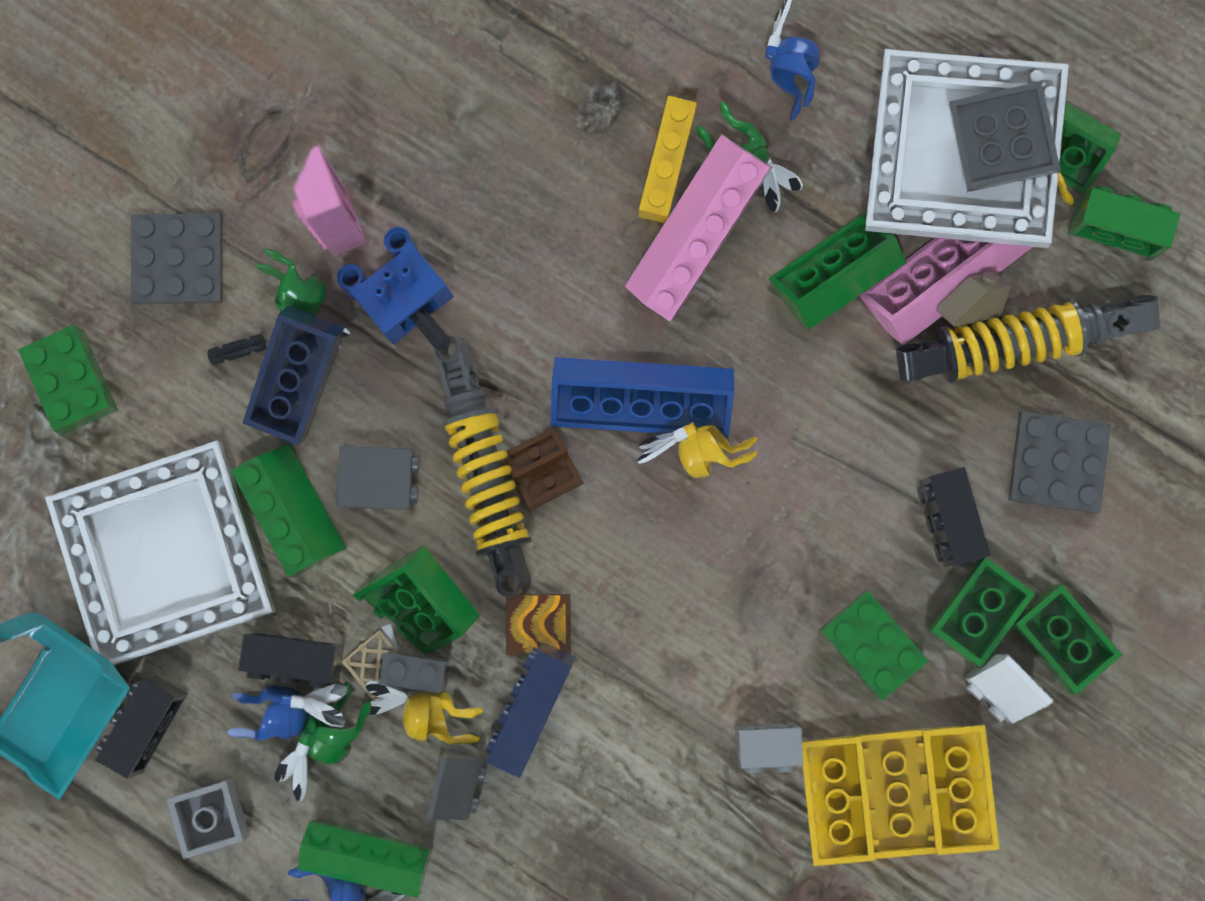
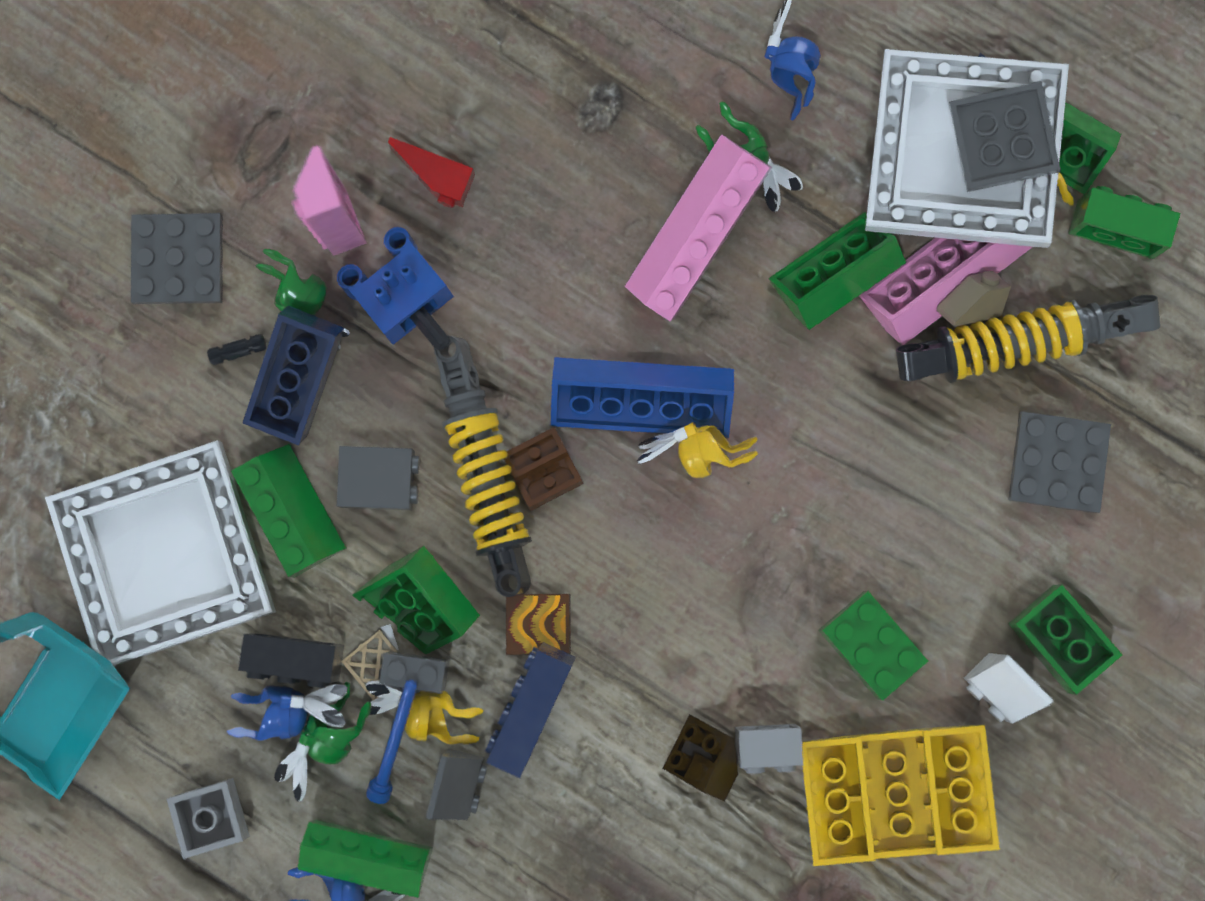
(68, 379): green brick -> none
(140, 726): black brick -> none
(380, 787): none -> blue piece
(441, 176): none -> red slope
(667, 159): yellow brick -> none
(704, 758): none -> dark brown slope
(953, 517): black brick -> none
(980, 612): green brick -> none

